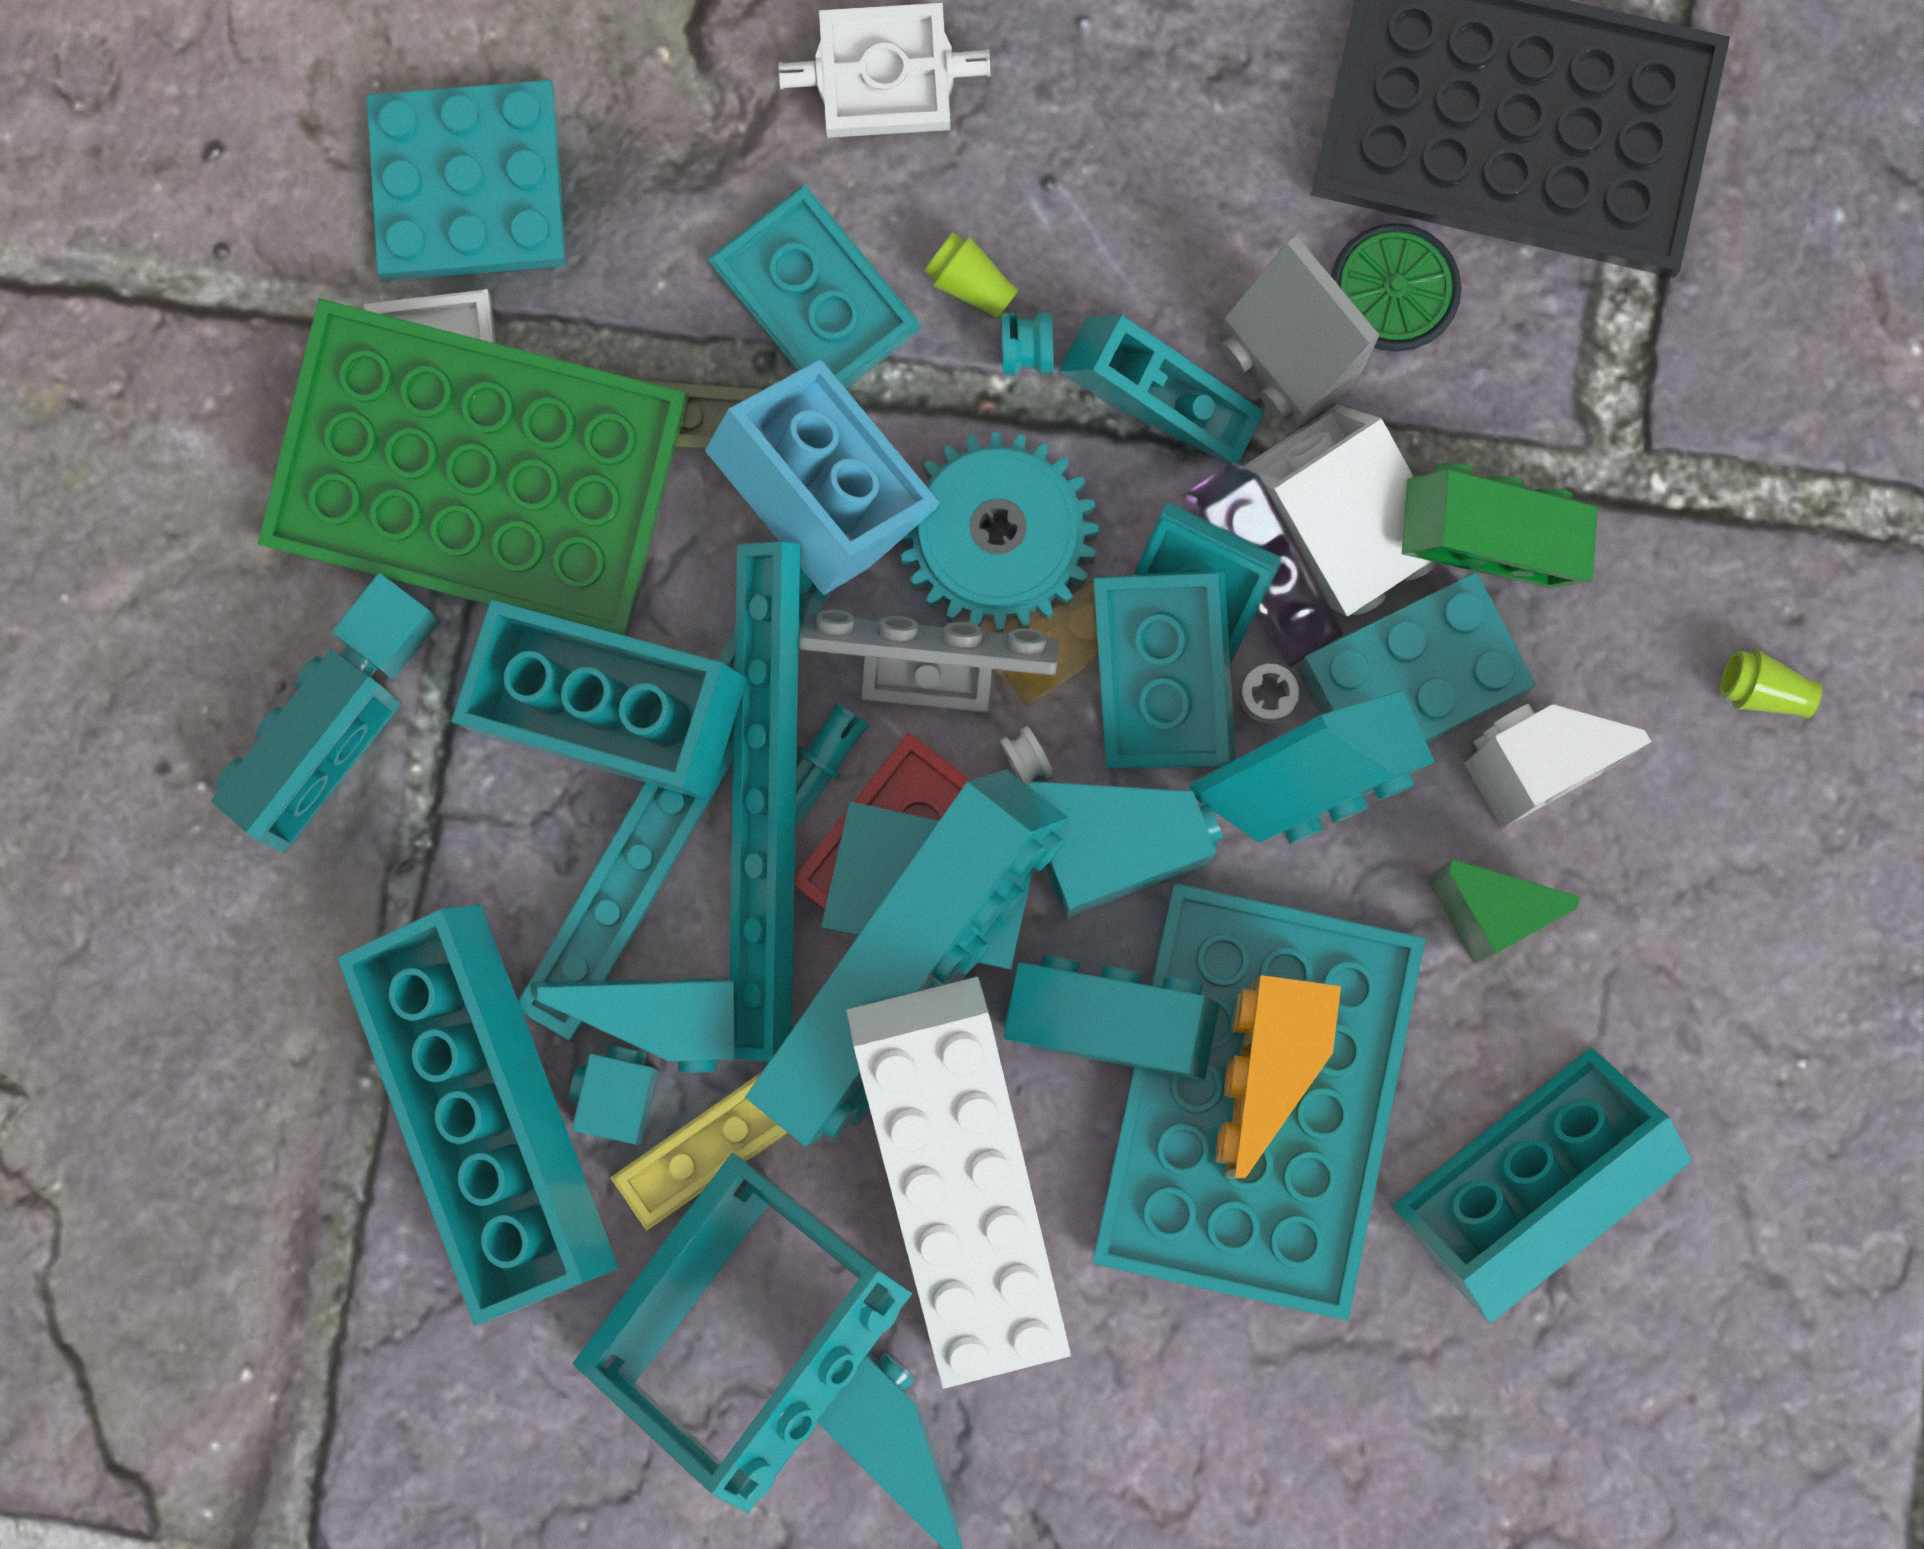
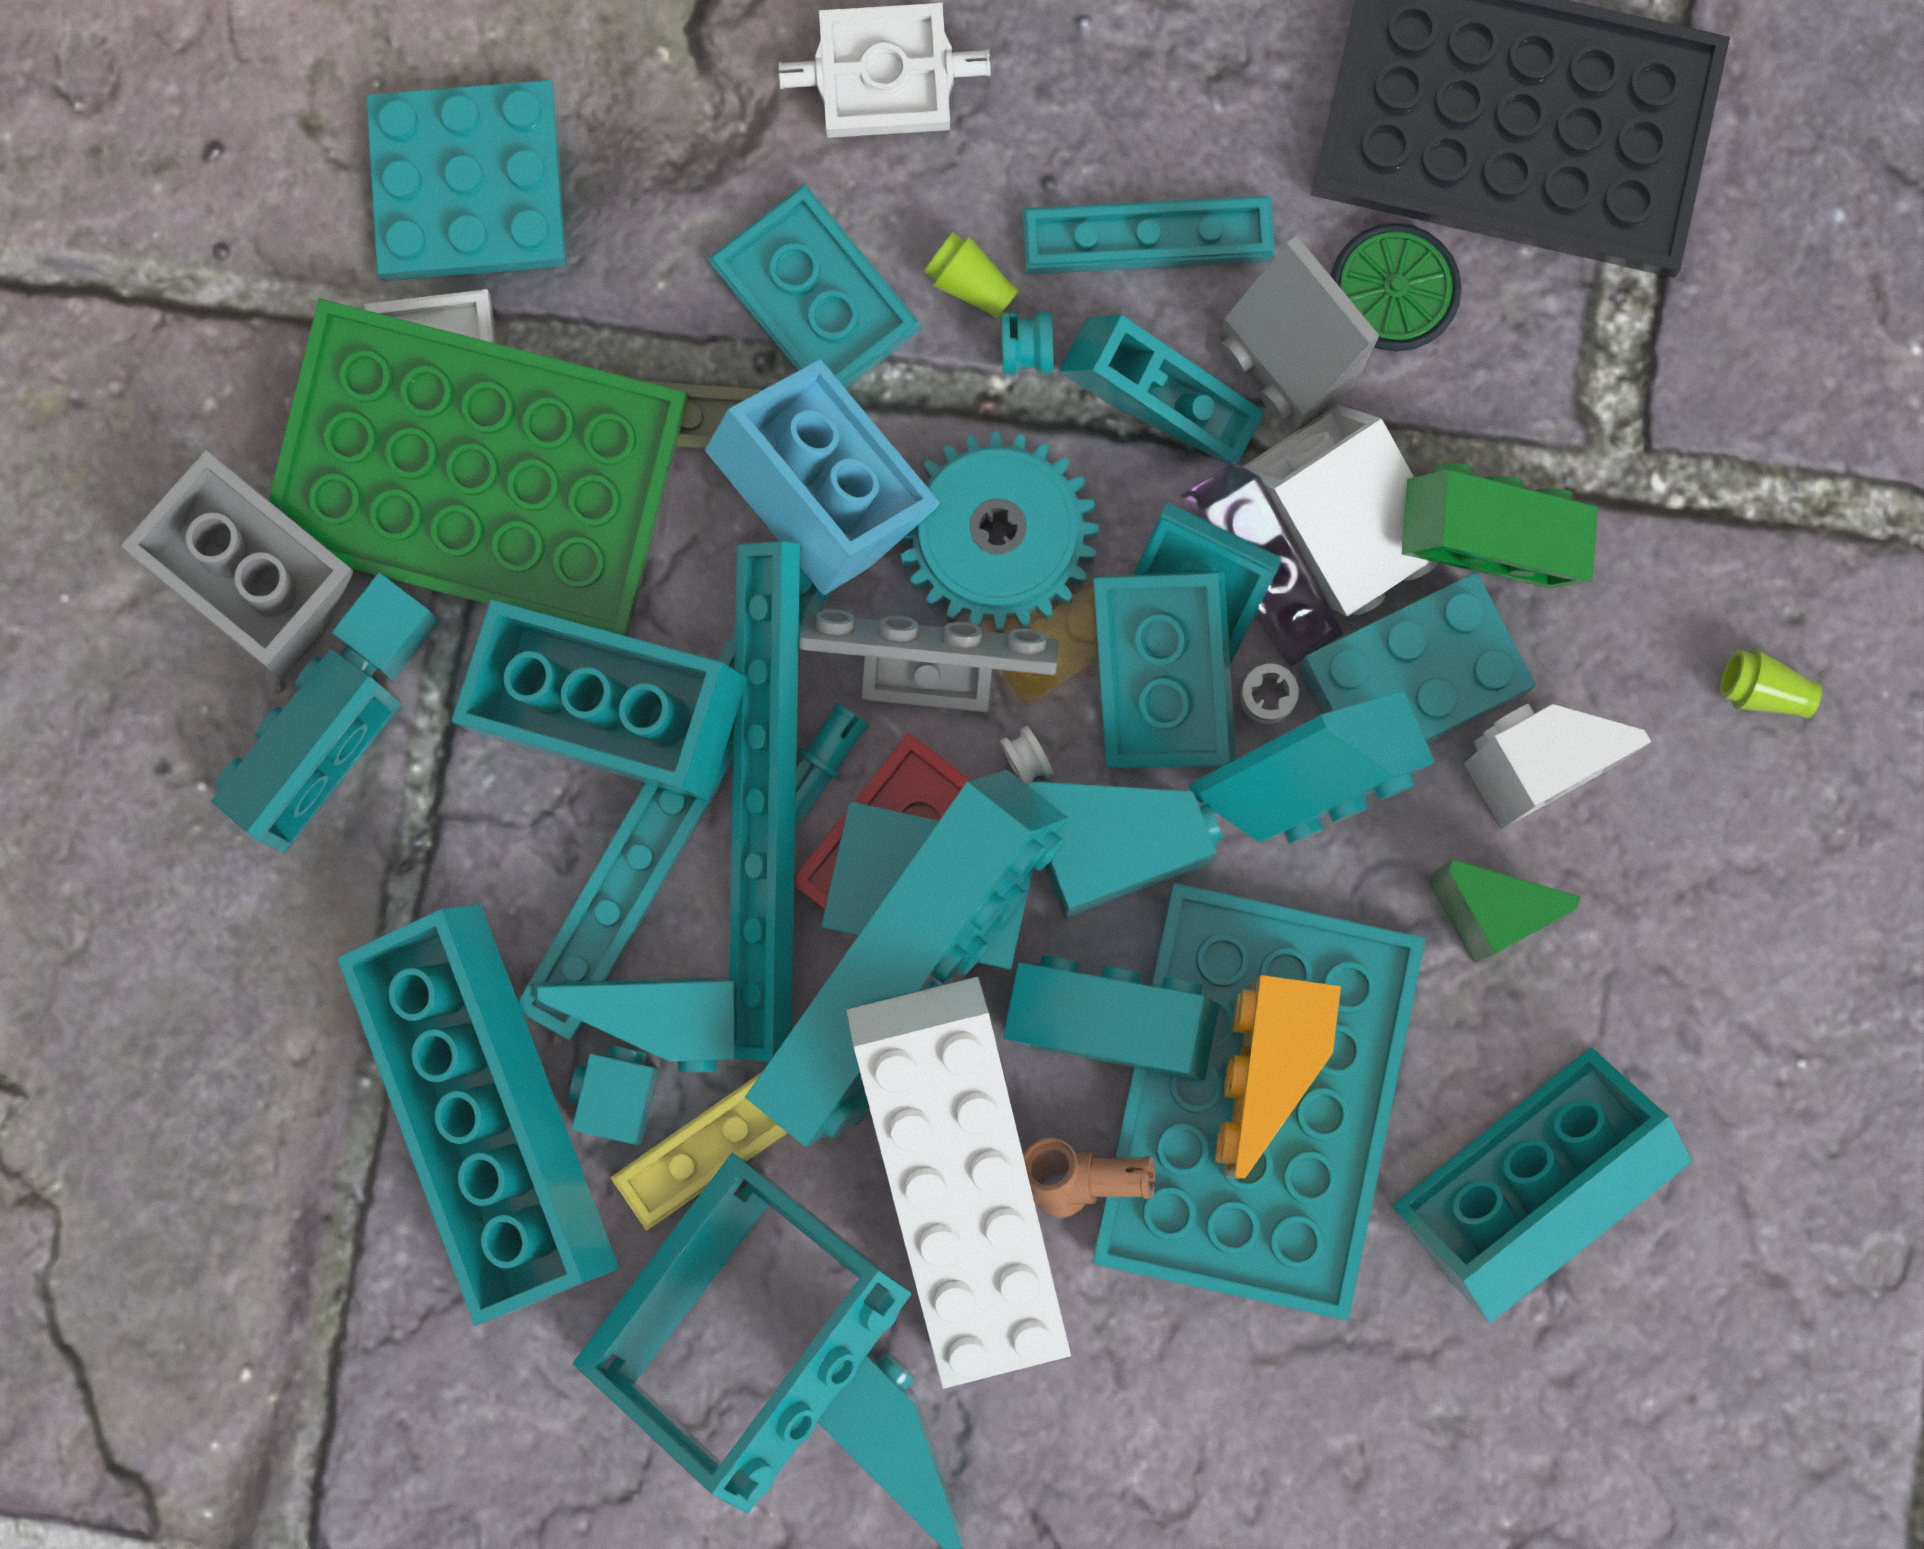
(241, 564): none -> light grey slope
(1086, 1177): none -> nougat pin
(1148, 235): none -> teal tile

